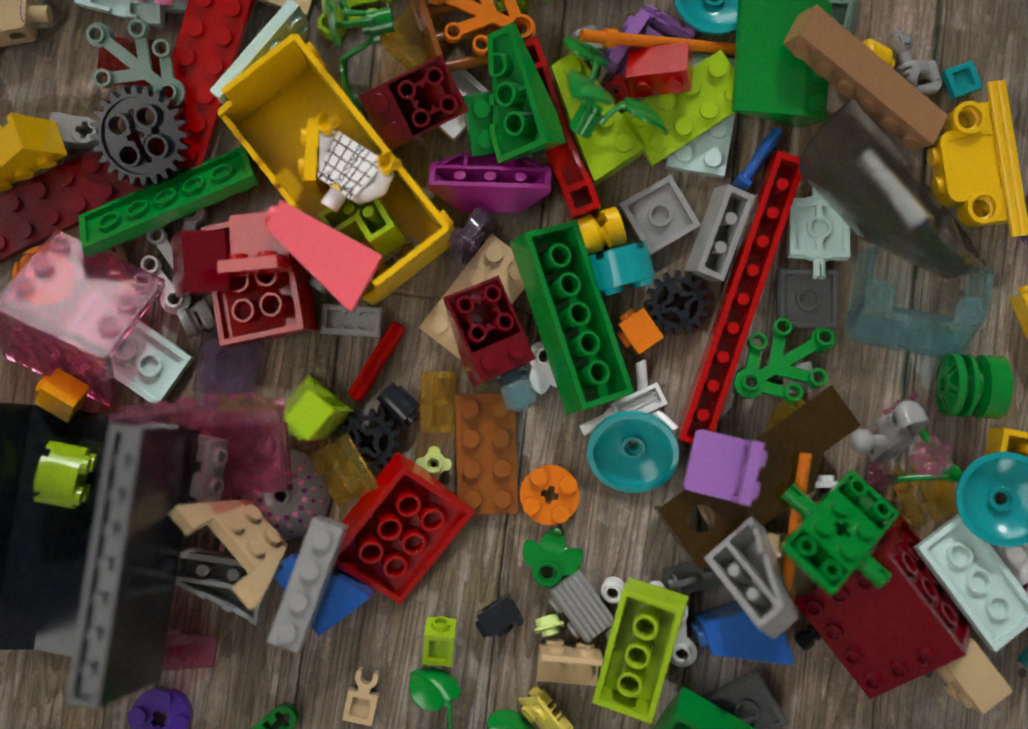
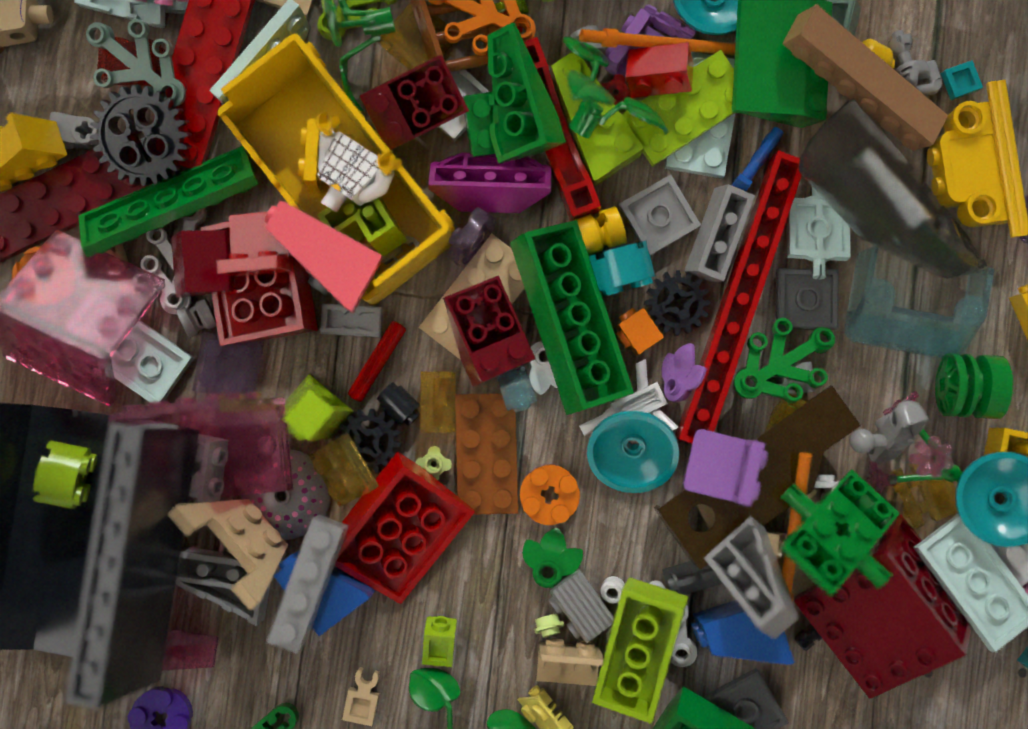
(61, 394): light orange brick -> none
(498, 617): black brick -> none
(681, 373): none -> medium lavender plate
(974, 680): tan brick -> none

